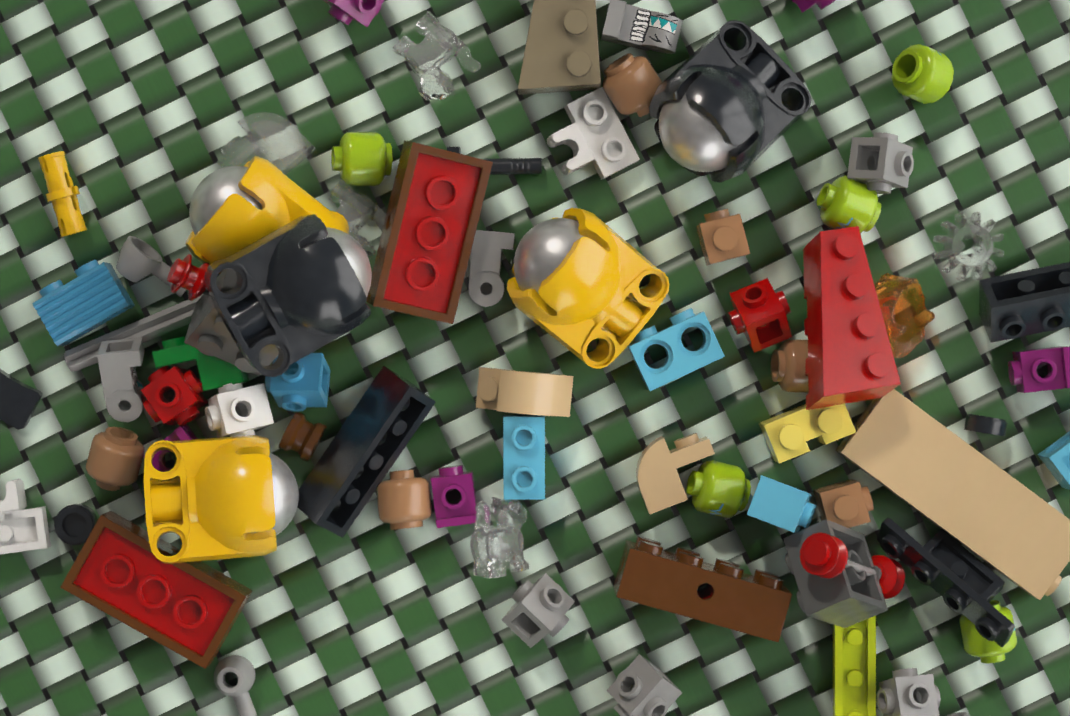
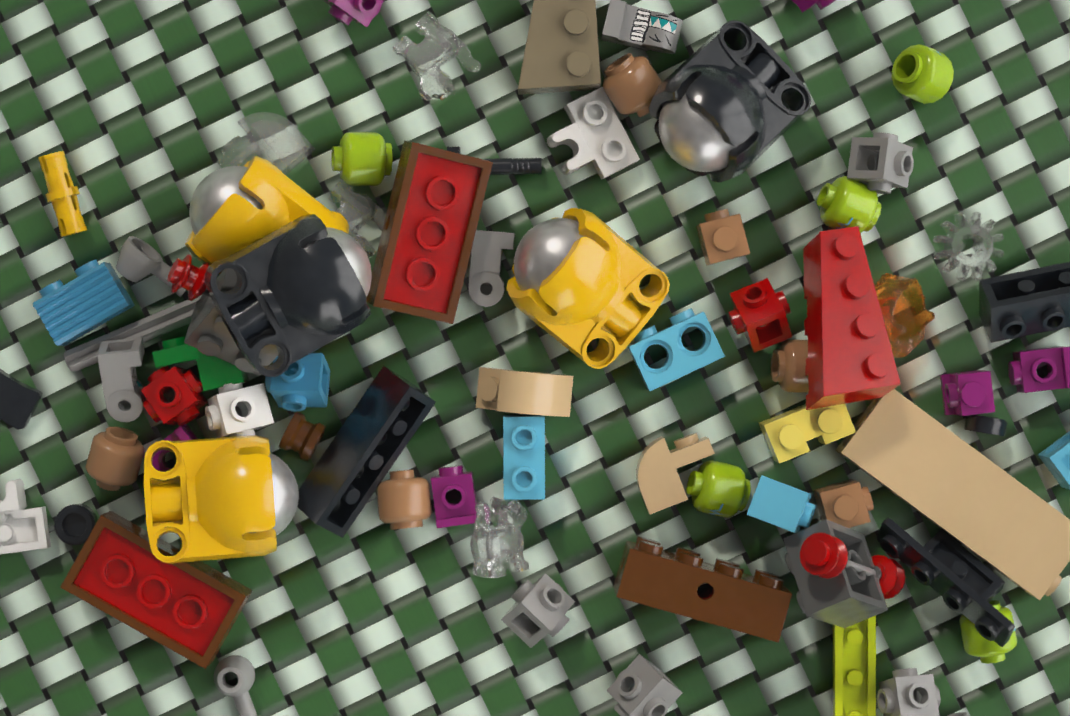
(967, 393): none -> magenta brick

